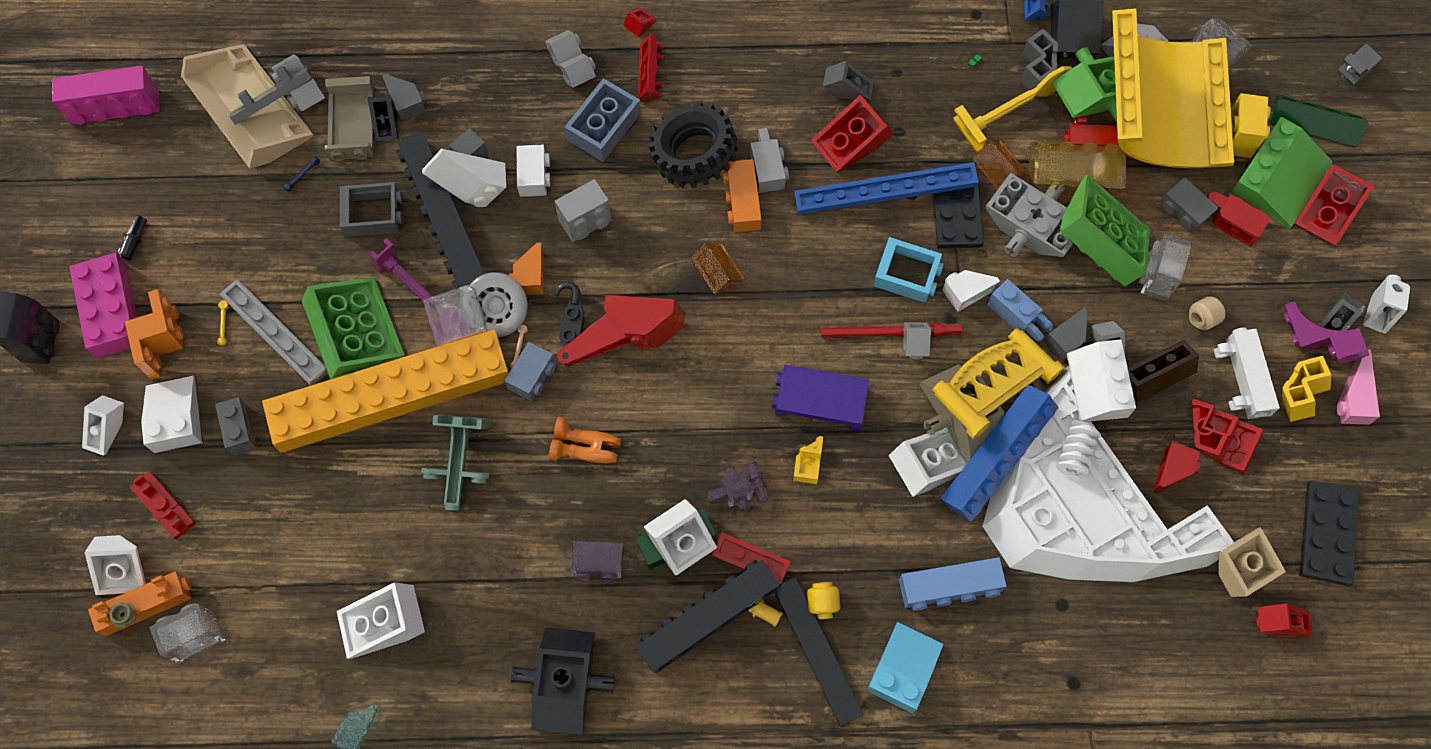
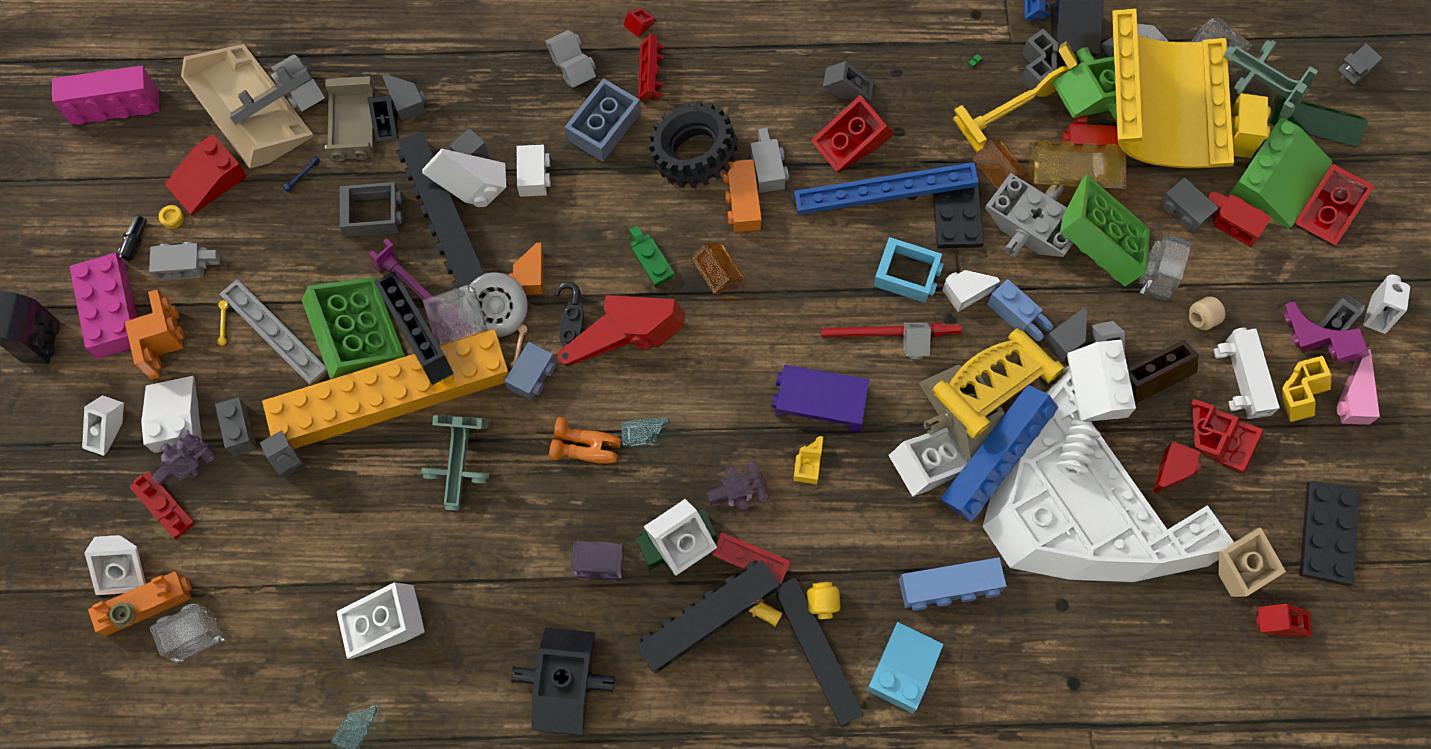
(171, 217): none -> yellow tile
(180, 261): none -> light grey hinge
(182, 458): none -> clear purple piece
(204, 175): none -> red slope
(282, 454): none -> dark grey slope
(414, 328): none -> black brick
(583, 211): light grey brick -> none
(642, 430): none -> clear light blue slope
(650, 257): none -> green hinge
(1068, 55): none -> yellow tile
(1256, 68): none -> sand green piece

